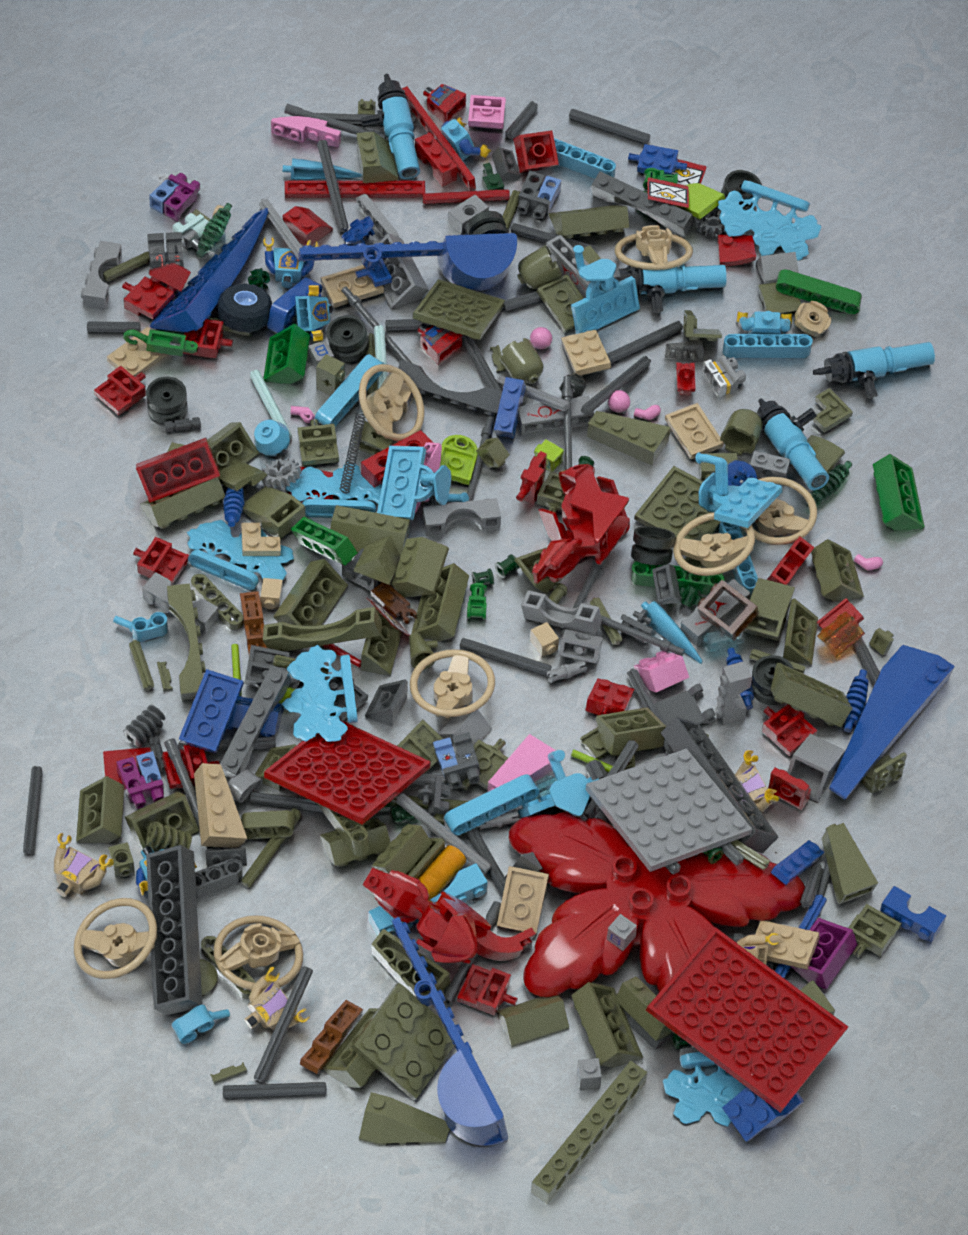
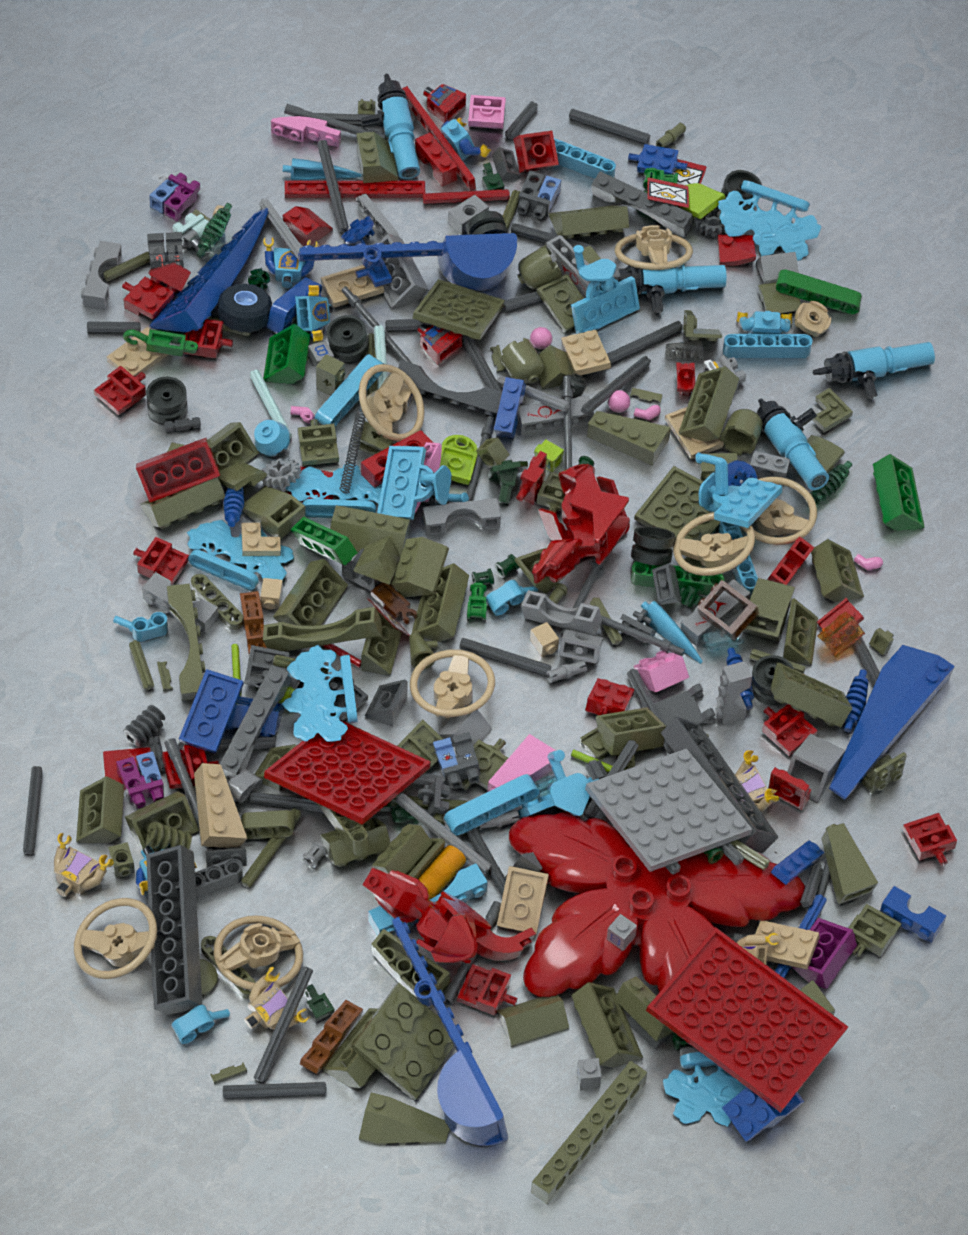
(315, 854): none -> light grey bush
(318, 1004): none -> dark green plate
(507, 476): none -> dark green piece
(509, 592): none -> medium azure beam
(555, 367): none -> olive slope
(646, 395): none -> olive piece
(671, 135): none -> olive pin
(709, 404): none -> olive slope
(930, 837): none -> red plate

